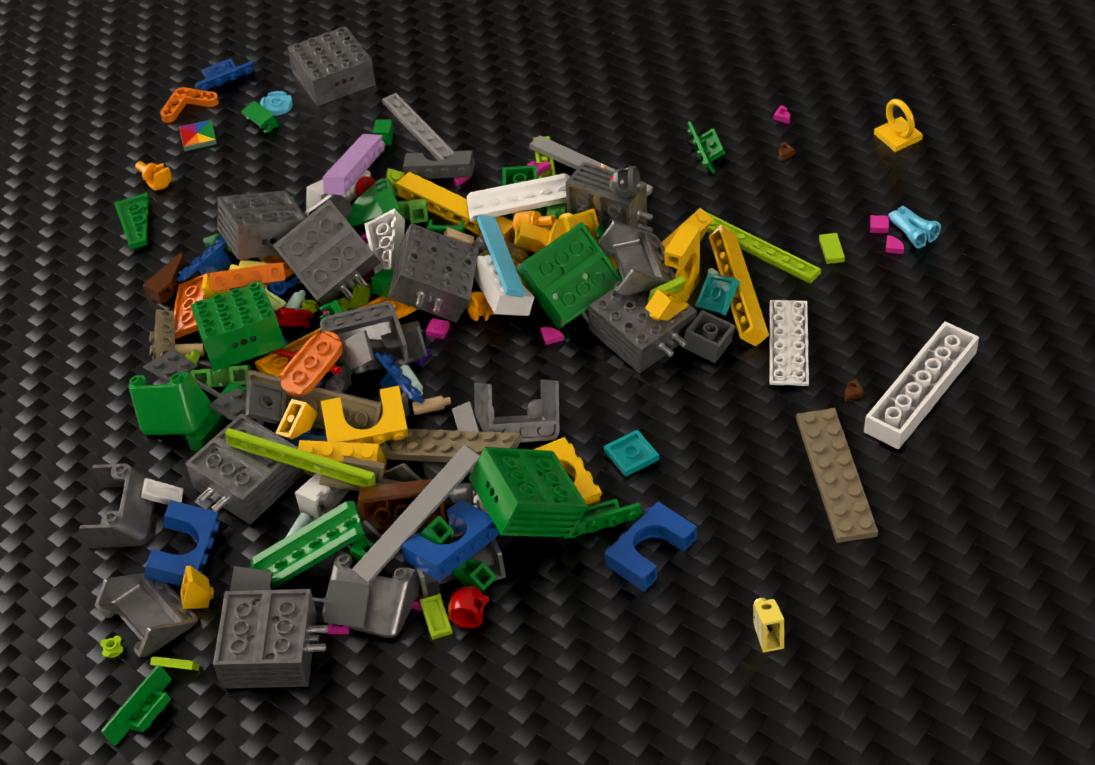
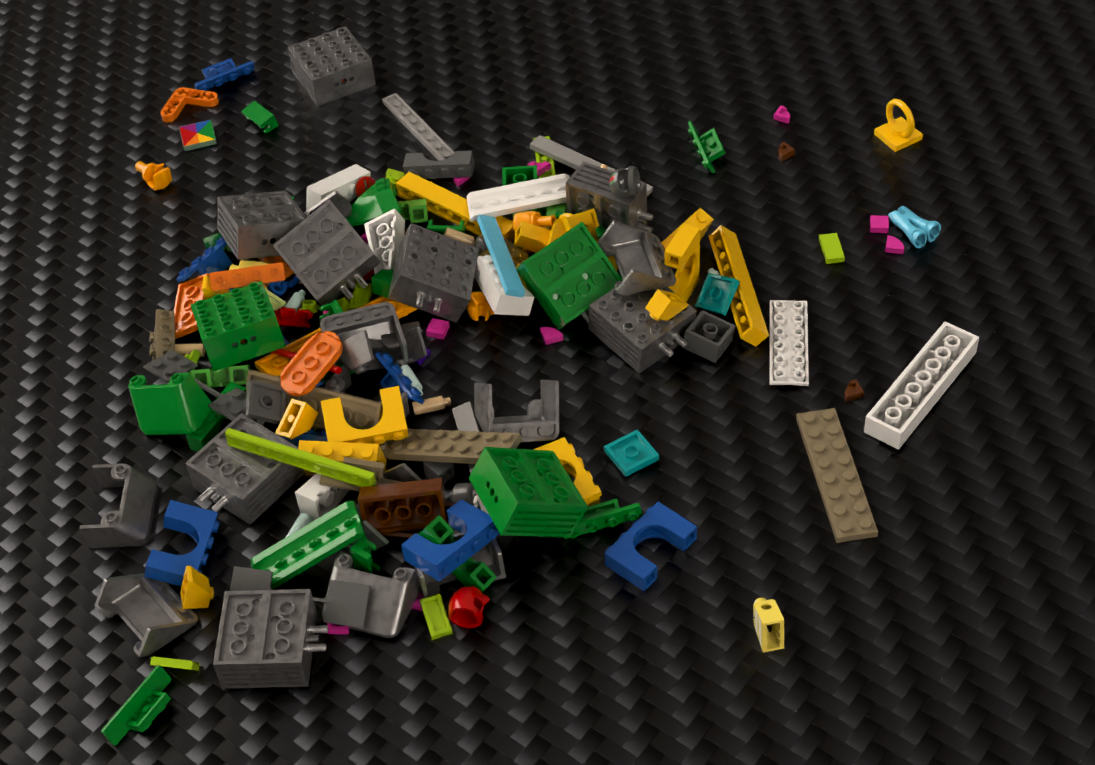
(113, 651): lime plate -> none
(134, 219): green wing -> none
(161, 492): white tile -> none
(164, 283): reddish brown slope -> none
(277, 103): medium azure tile -> none
(352, 164): lavender brick -> none
(384, 128): green brick -> none
(416, 514): light grey tile -> none
(674, 286): lime tile -> none
(769, 252): lime tile -> none

